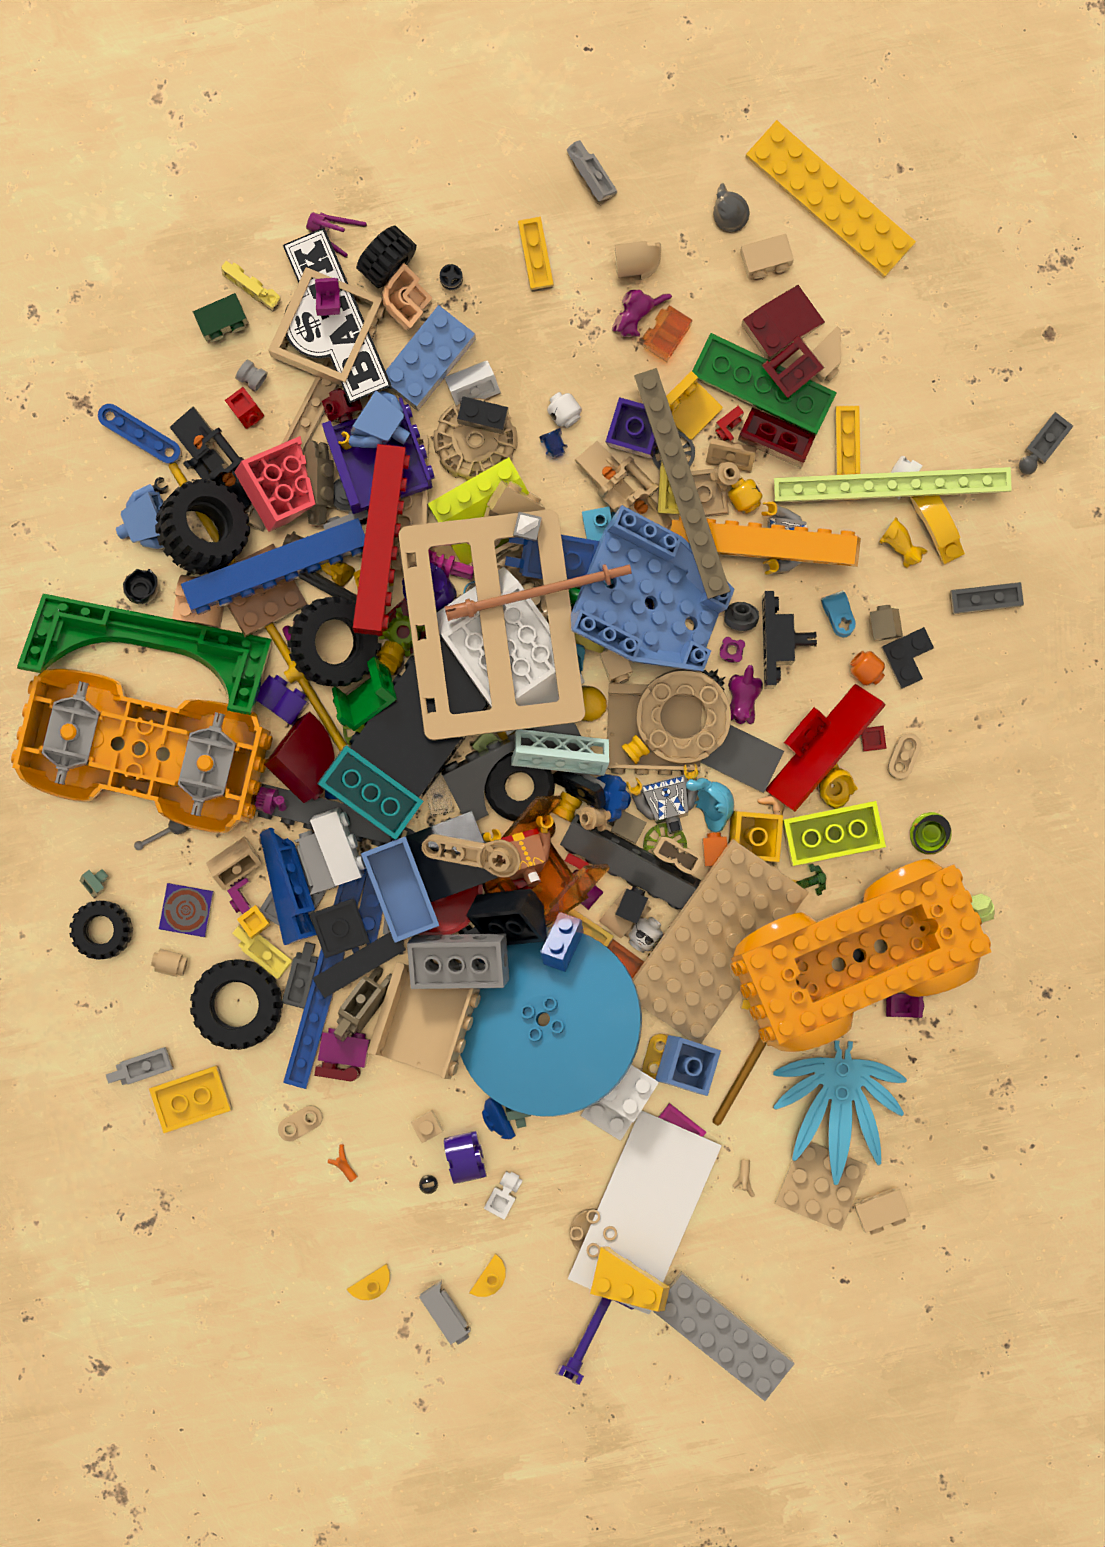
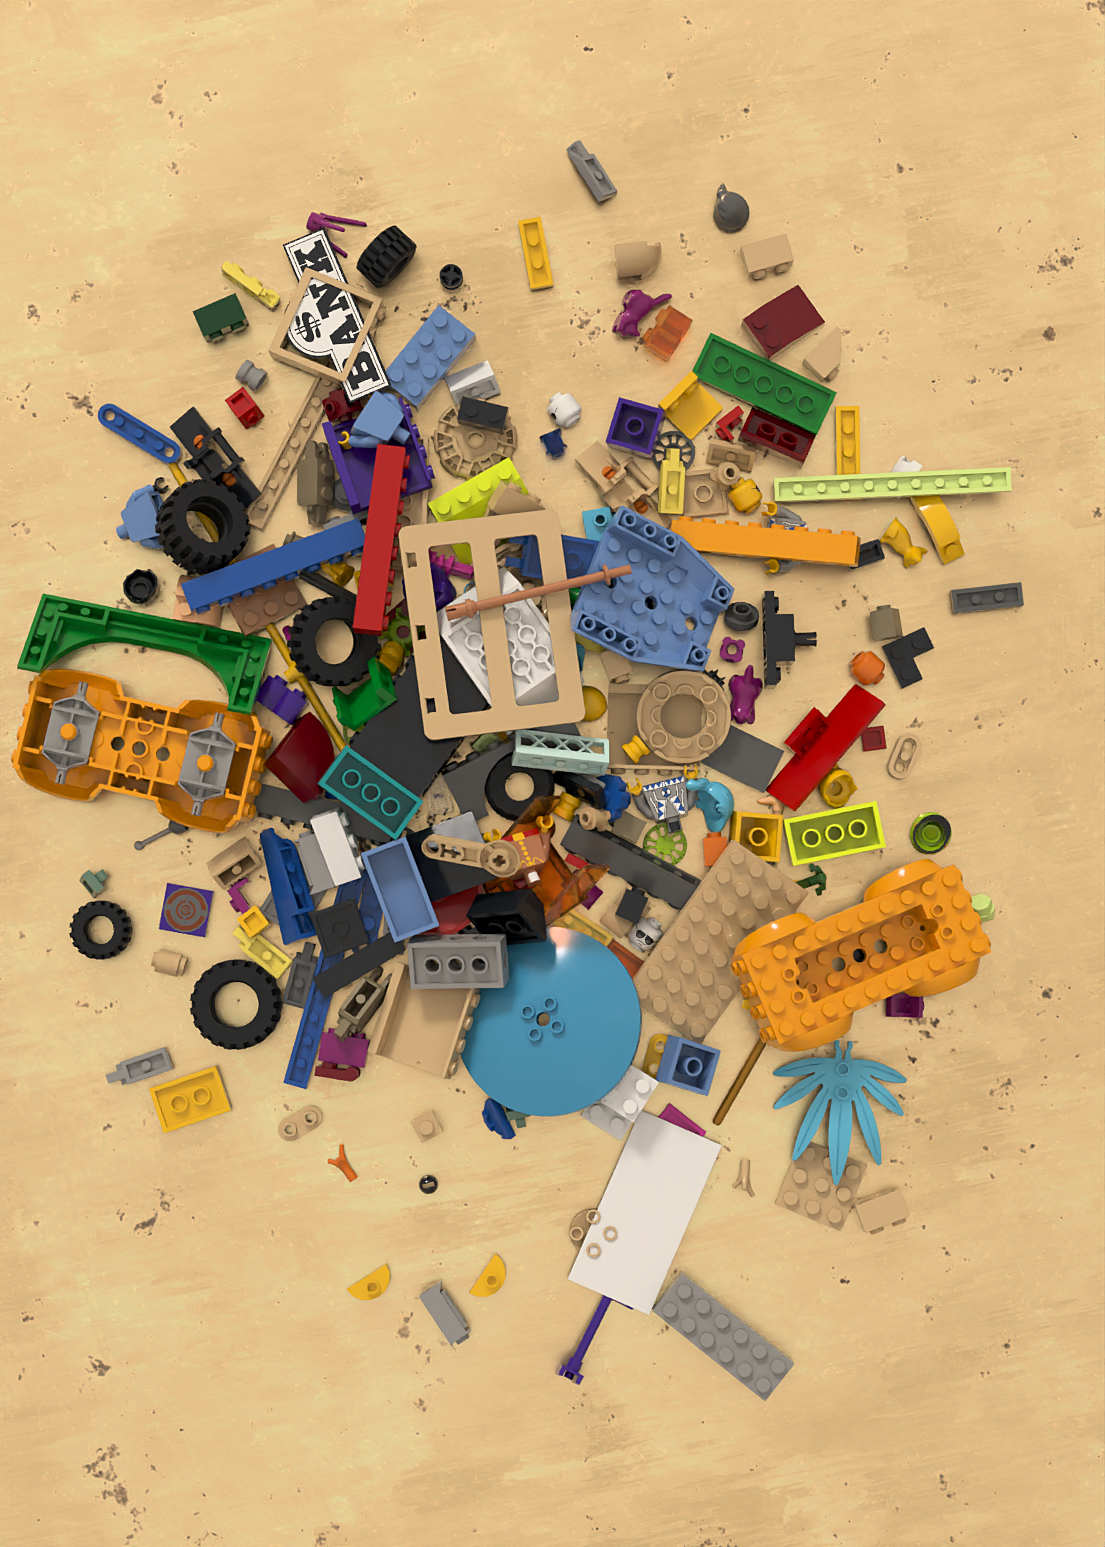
(268, 800): magenta piece -> none
(277, 483): coral wedge -> none
(327, 296): magenta bracket -> none
(405, 297): light nougat brick -> none
(465, 1157): dark purple brick -> none
(501, 1201): white plate -> none
(527, 526): tile -> none
(562, 941): brick -> none
(625, 1282): yellow wedge -> none
(682, 483): dark tan plate -> none
(682, 858): tan brick -> none
(798, 372): dark red plate -> none
(830, 198): yellow plate -> none
(837, 610): dark azure piece -> none
(869, 554): none -> black piece
(1045, 443): dark grey plate -> none

